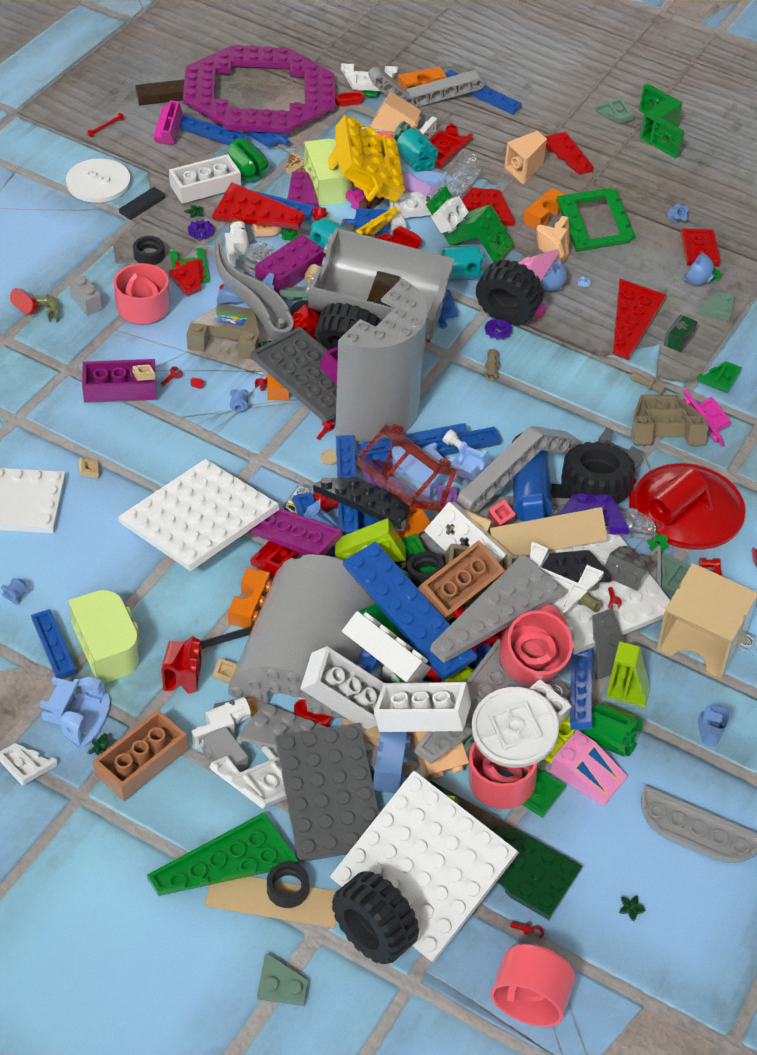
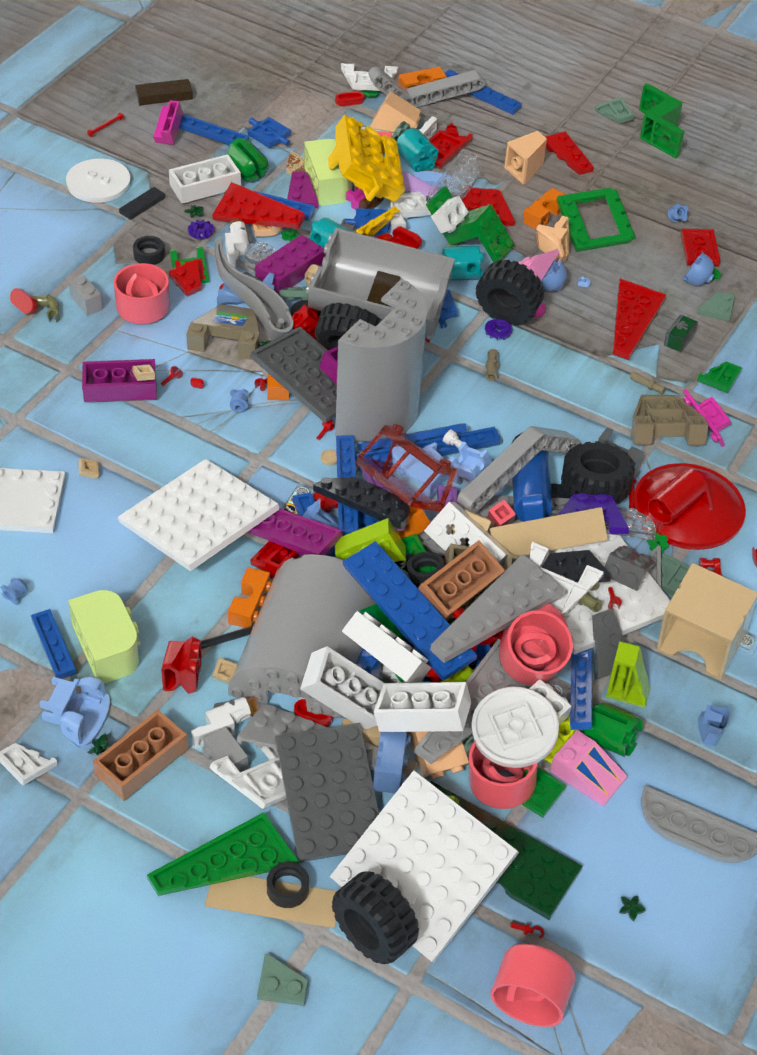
(200, 86): magenta plate -> none
(319, 213): red plate -> none

